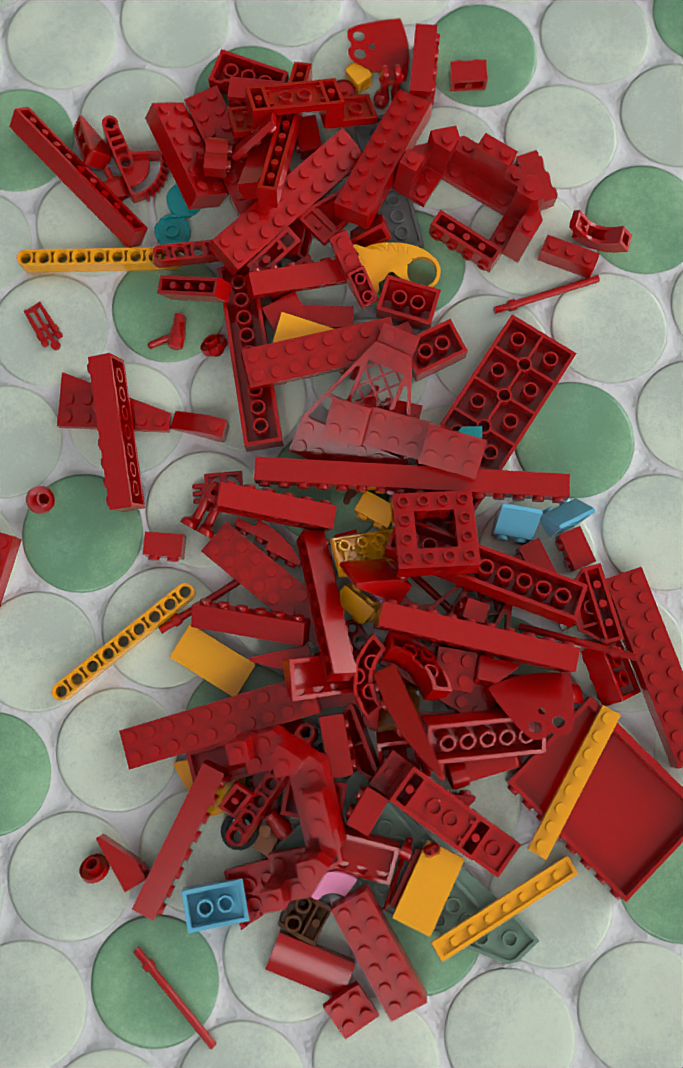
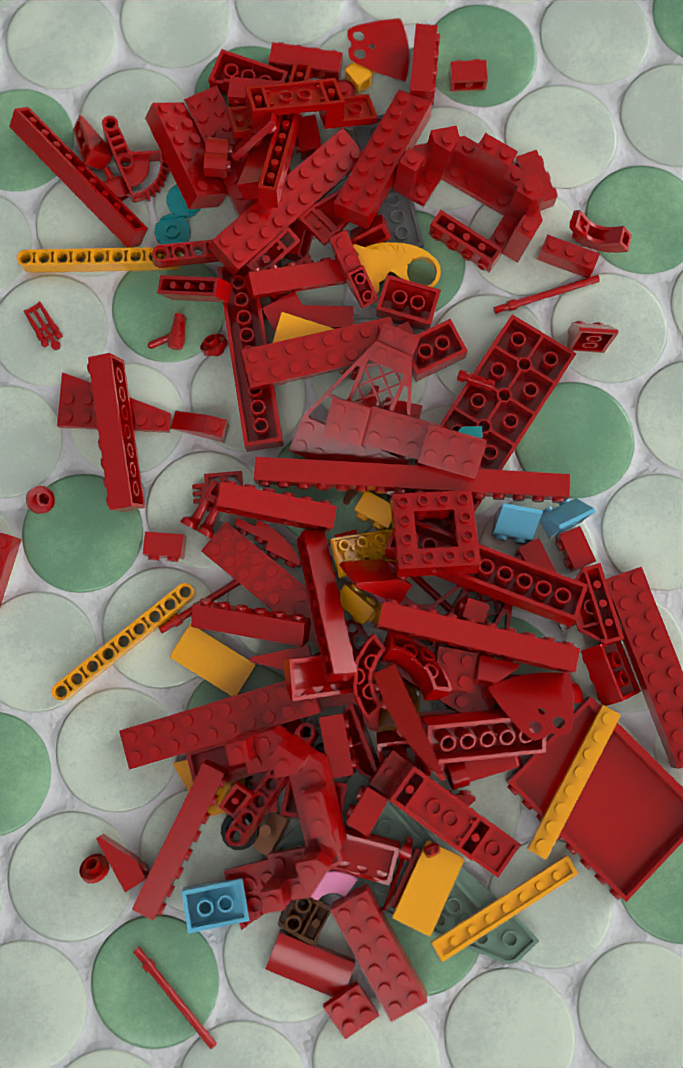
(278, 824): red cone -> none
(325, 63): none -> red brick
(387, 79): red piece -> none
(475, 380): none -> red axle
(590, 337): none -> red slope
(613, 651): red bar -> none

